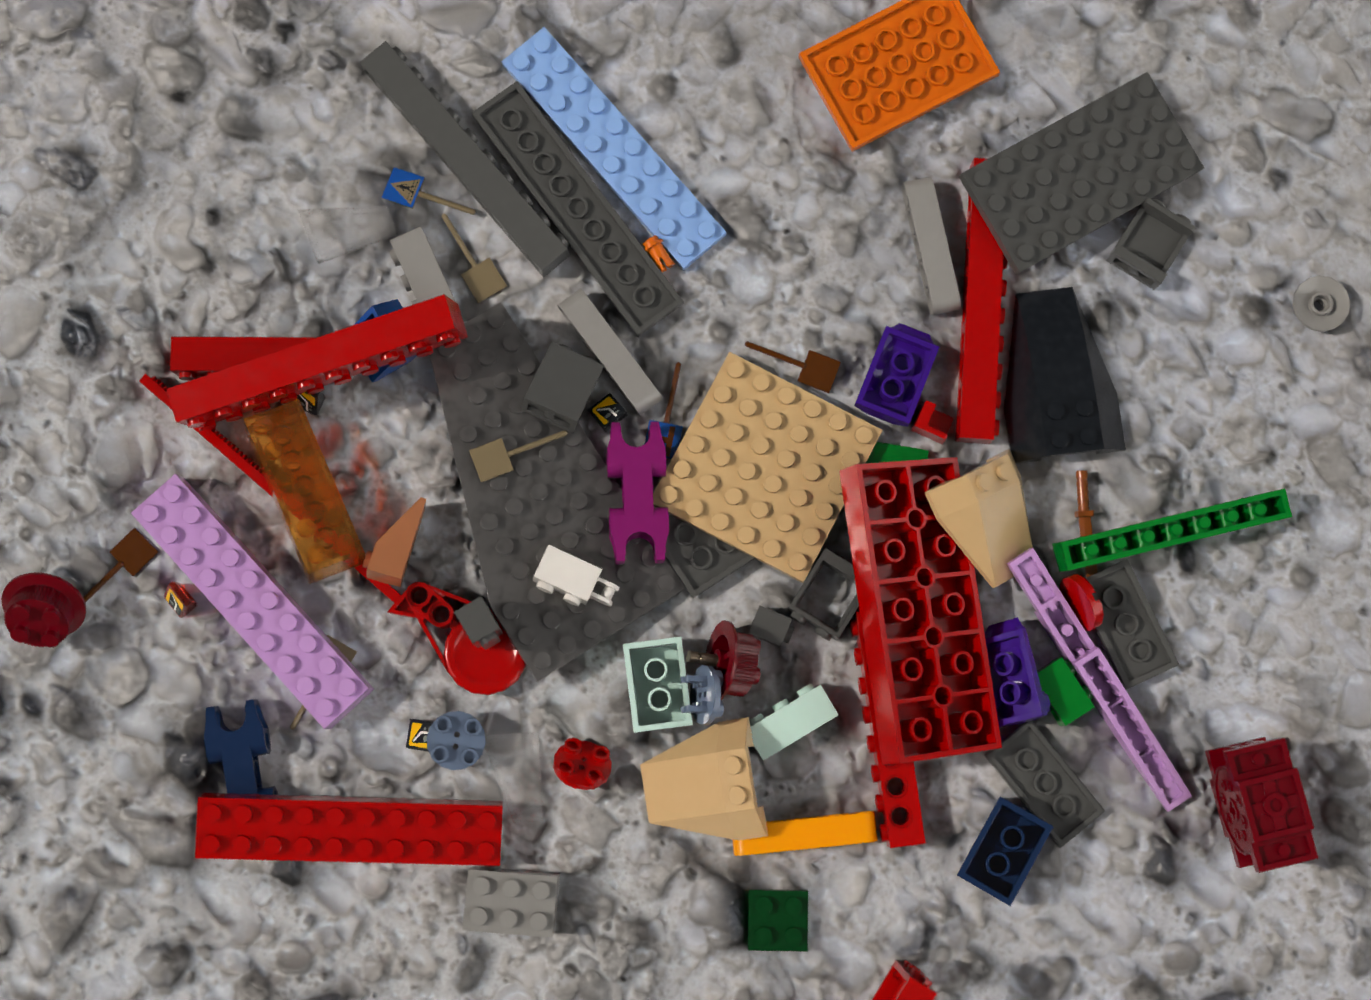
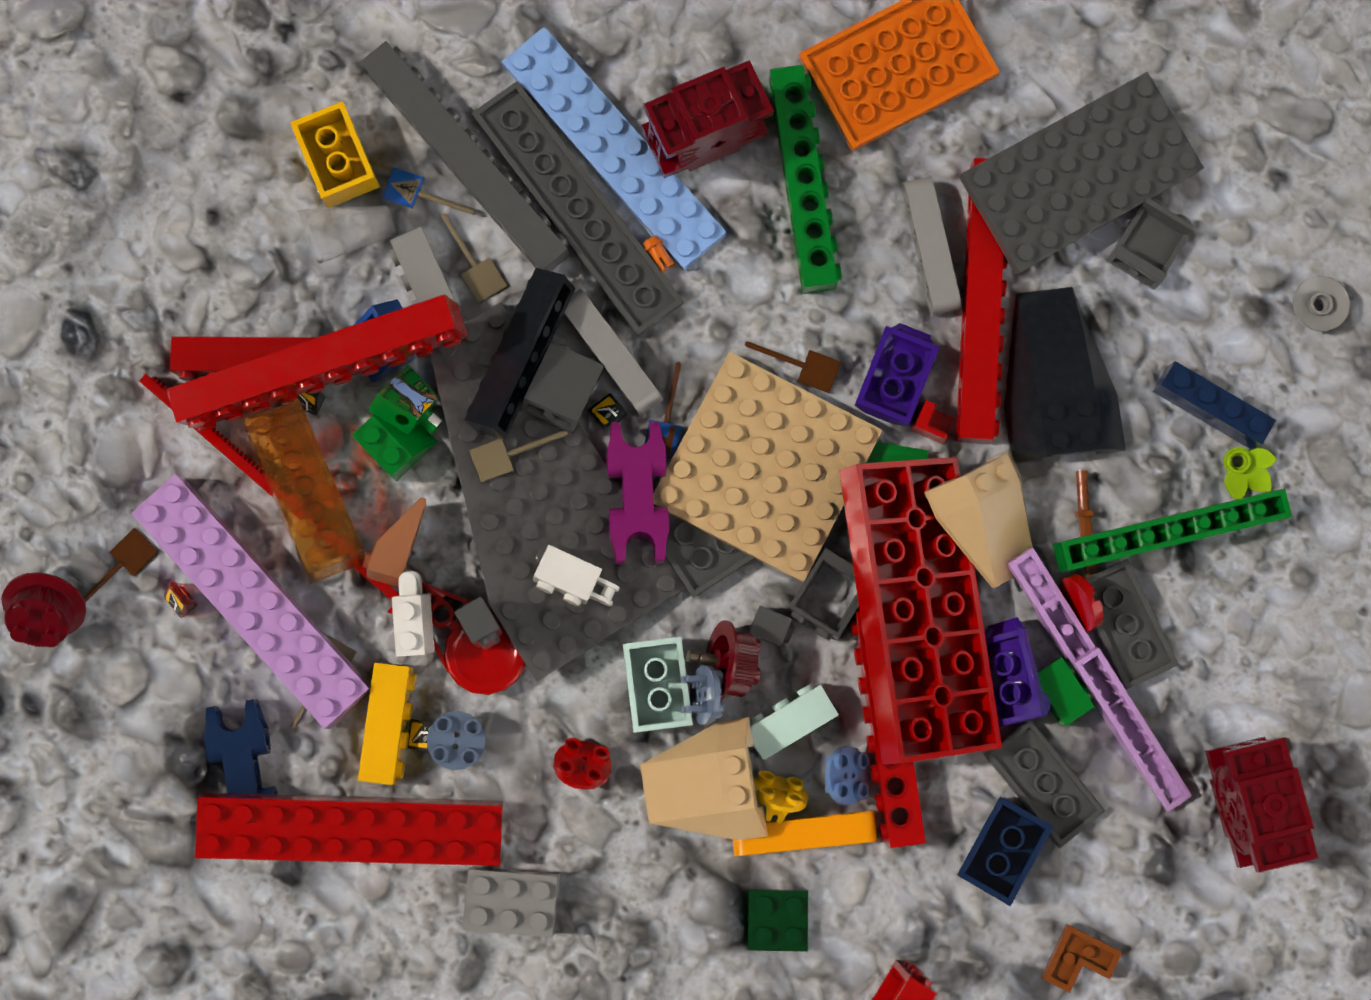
(334, 154): none -> yellow brick
(386, 724): none -> yellow brick
(393, 448): none -> green slope
(407, 403): none -> green torso
(412, 617): none -> white brick
(520, 353): none -> black brick
(706, 119): none -> dark red piece
(779, 794): none -> yellow plate
(795, 81): none -> green brick
(847, 775): none -> medium blue plate
(1078, 950): none -> dark orange plate
(1214, 405): none -> dark blue brick
(1250, 474): none -> lime plate

